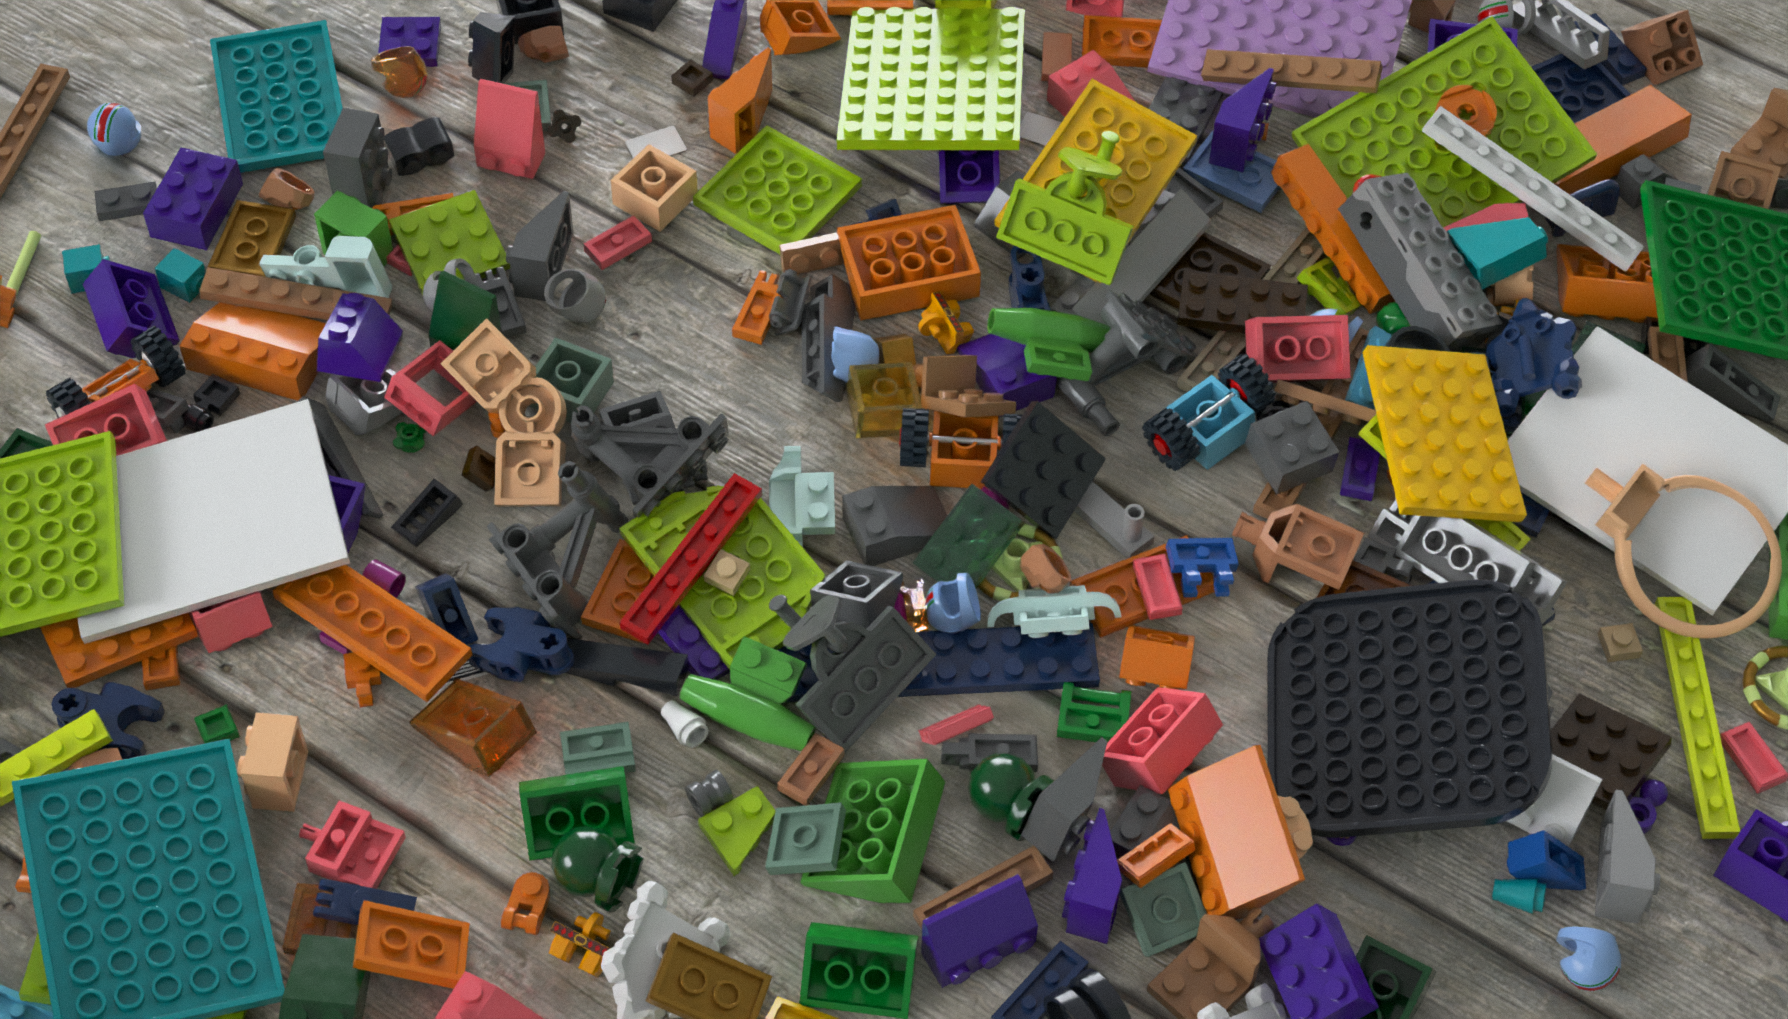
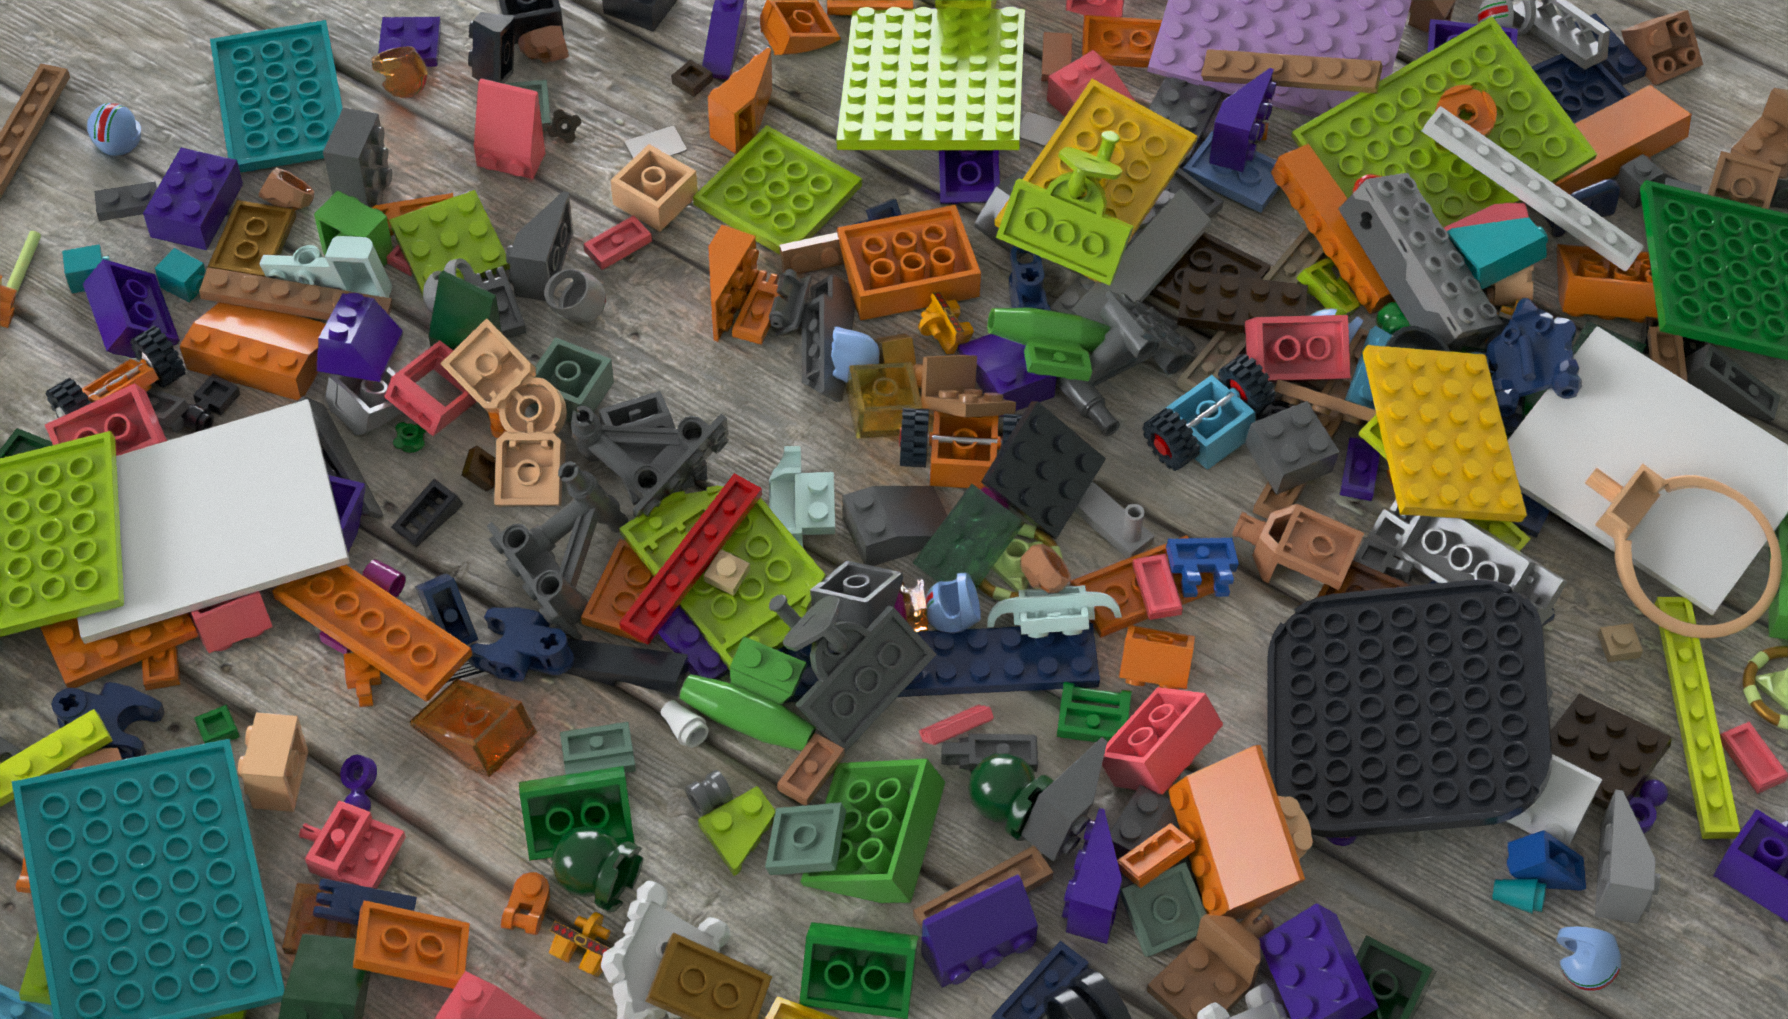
(352, 778): none -> dark purple plate
(419, 146): black brick -> none
(732, 274): none -> orange slope

